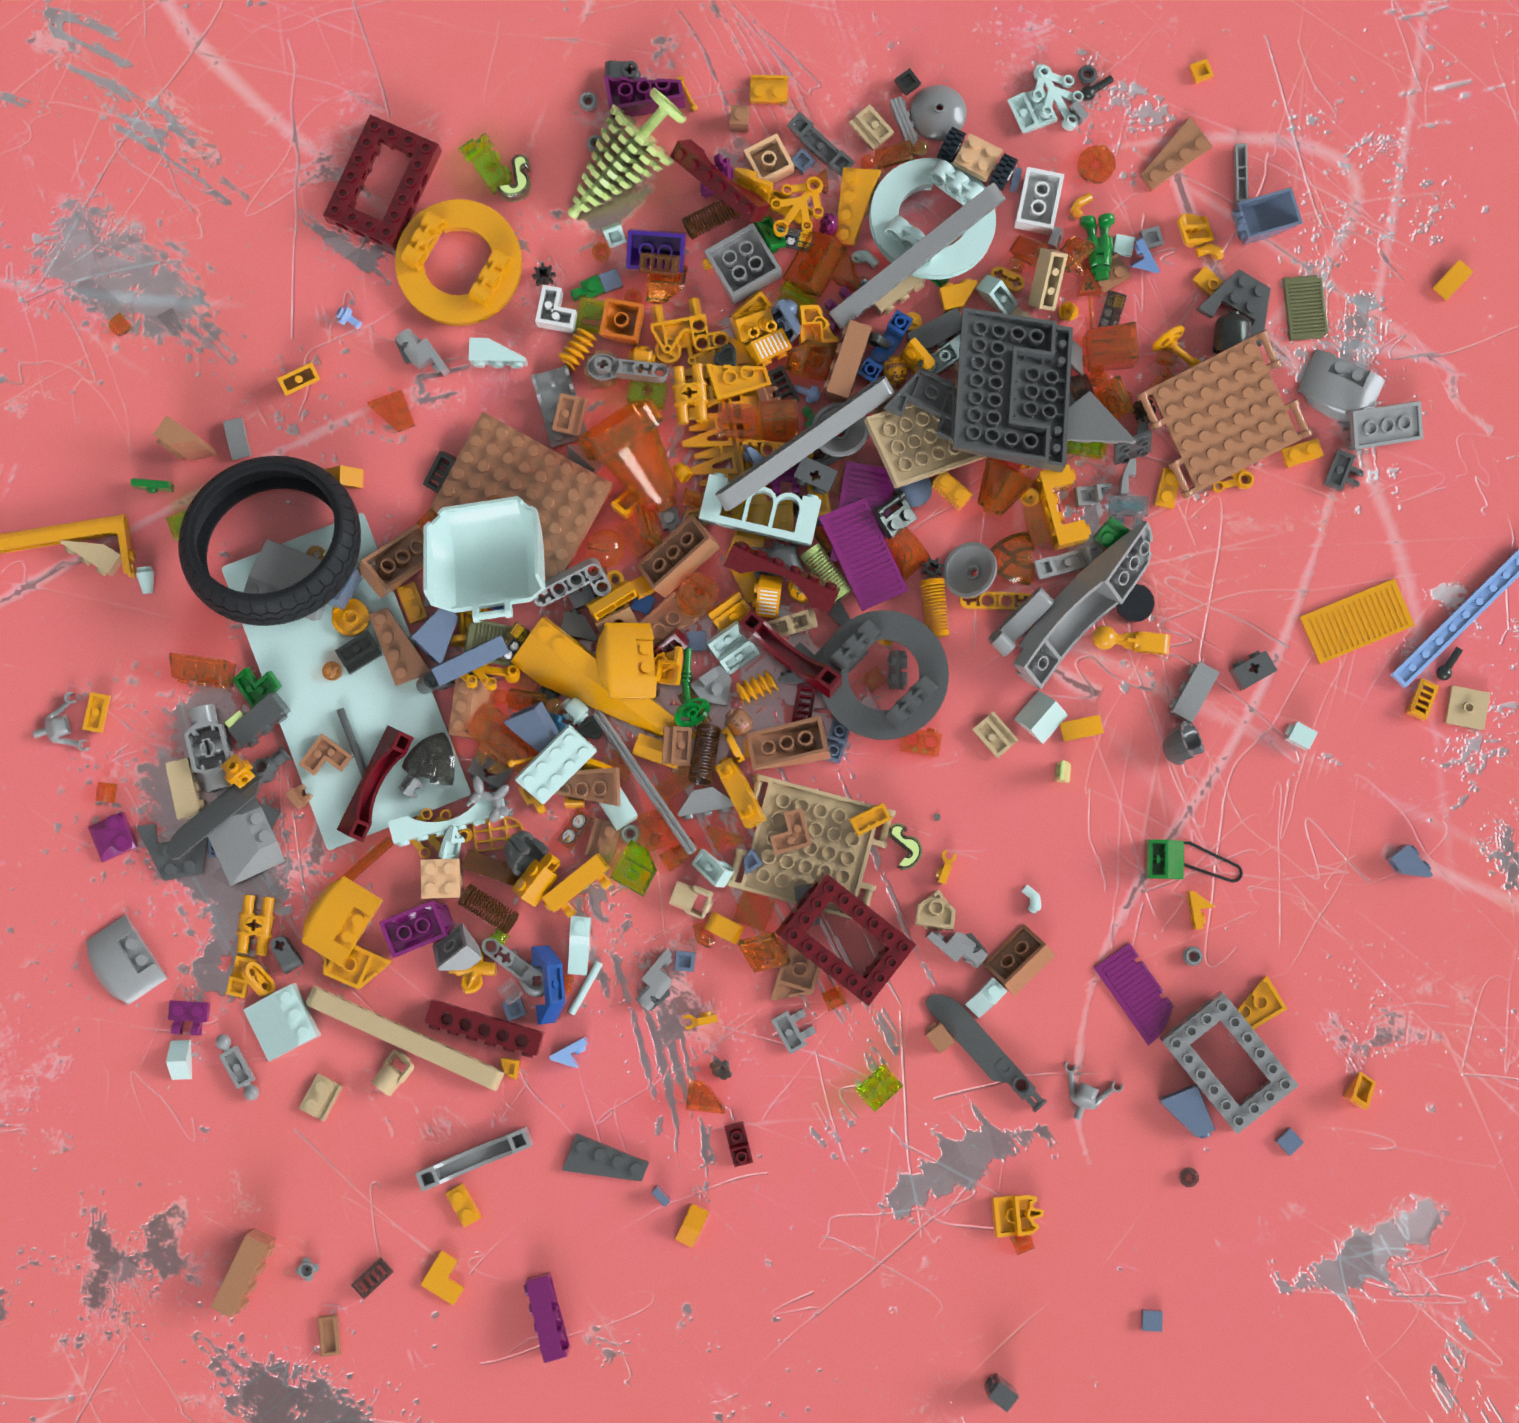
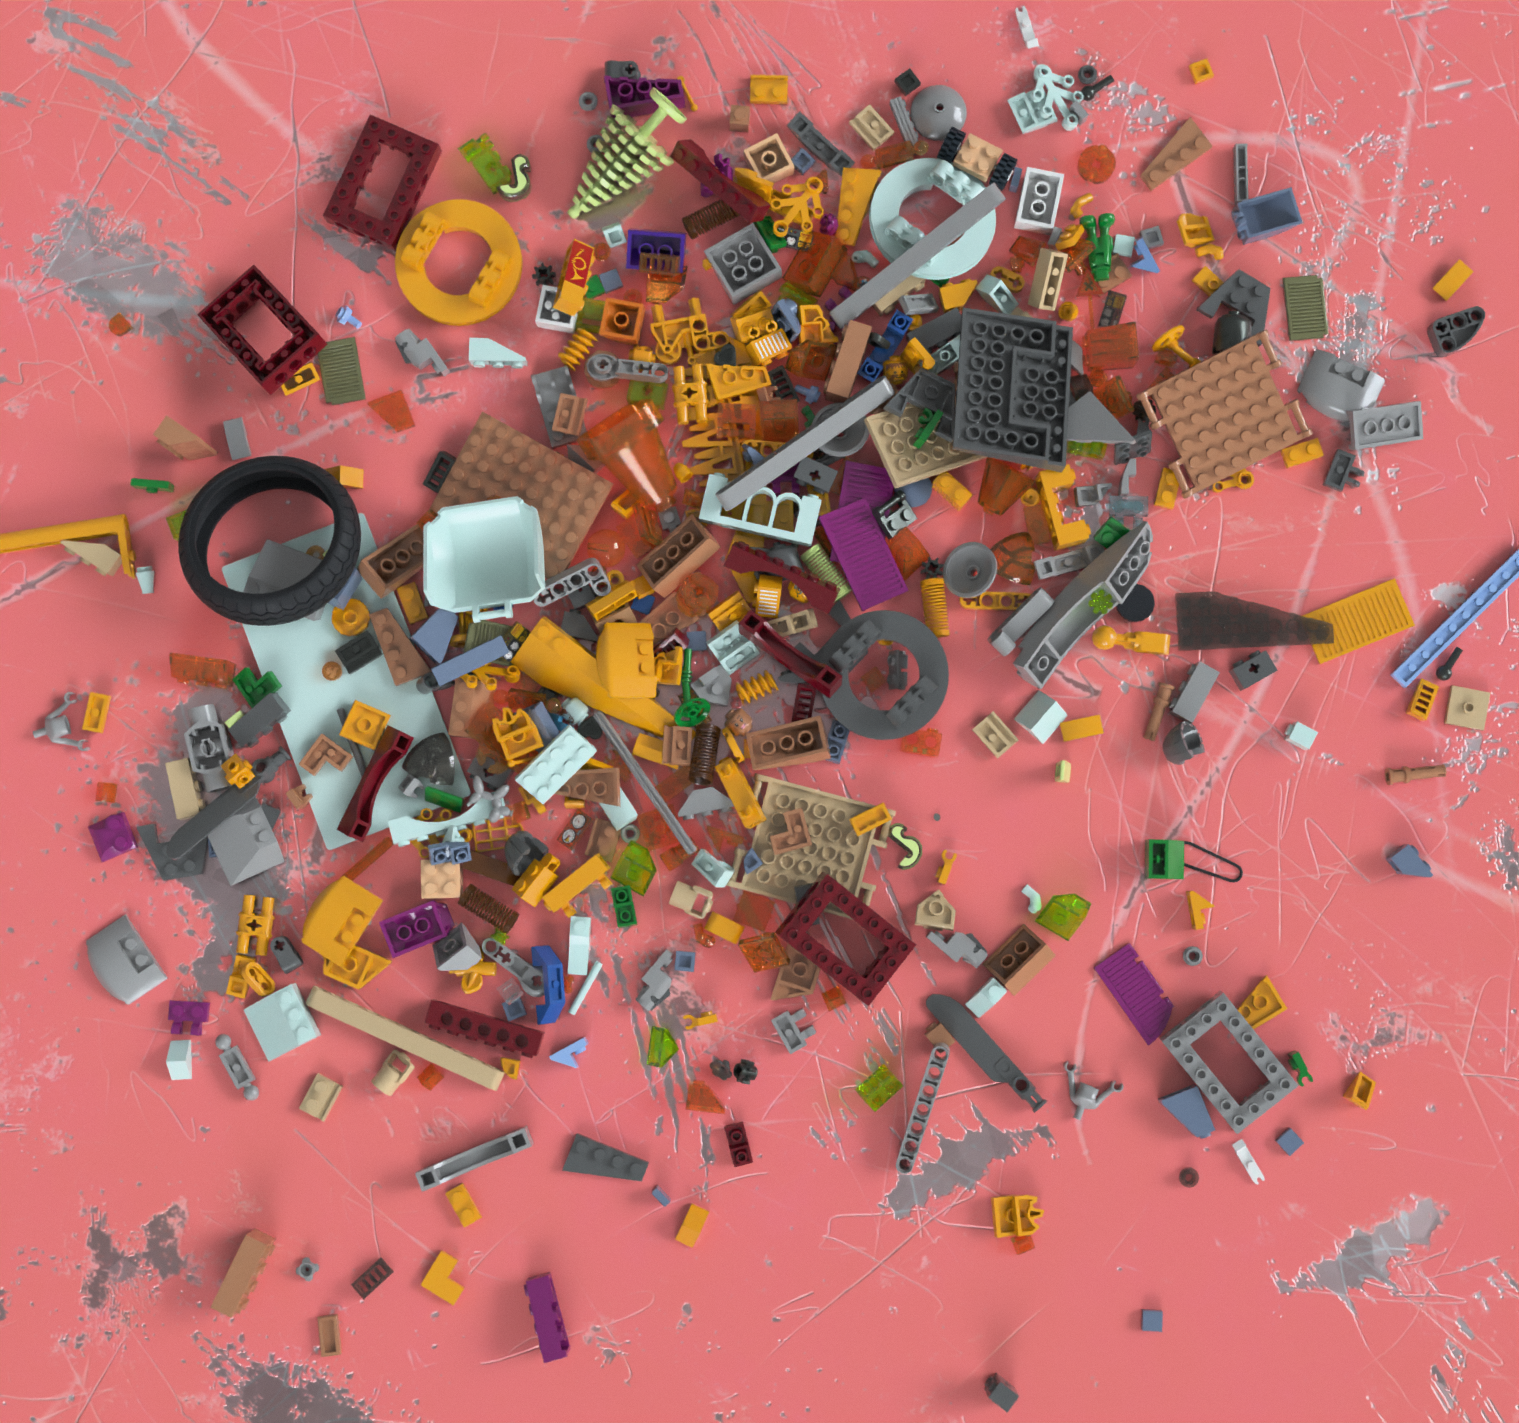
(235, 302): none -> dark red brick
(341, 372): none -> olive window
(364, 725): none -> light orange plate
(430, 1077): none -> clear orange slope
(444, 799): none -> green slope
(449, 851): none -> sand blue slope
(516, 733): none -> light orange plate
(520, 812): none -> clear orange tile
(574, 277): none -> light orange brick
(624, 906): none -> green slope
(661, 1047): none -> clear neon green slope
(745, 1071): none -> pearl dark grey gear
(918, 304): none -> light grey plate
(922, 1117): none -> light grey beam
(931, 421): none -> green plate
(1026, 28): none -> white piece
(1064, 914): none -> clear neon green slope
(1069, 236): none -> light orange plate
(1100, 602): none -> clear neon green plant
(1161, 702): none -> nougat pin
(1227, 622): none -> clear smoke wing
(1248, 1161): none -> white piece
(1297, 1063): none -> green plate
(1407, 774): none -> nougat pin
(1455, 336): none -> dark grey beam

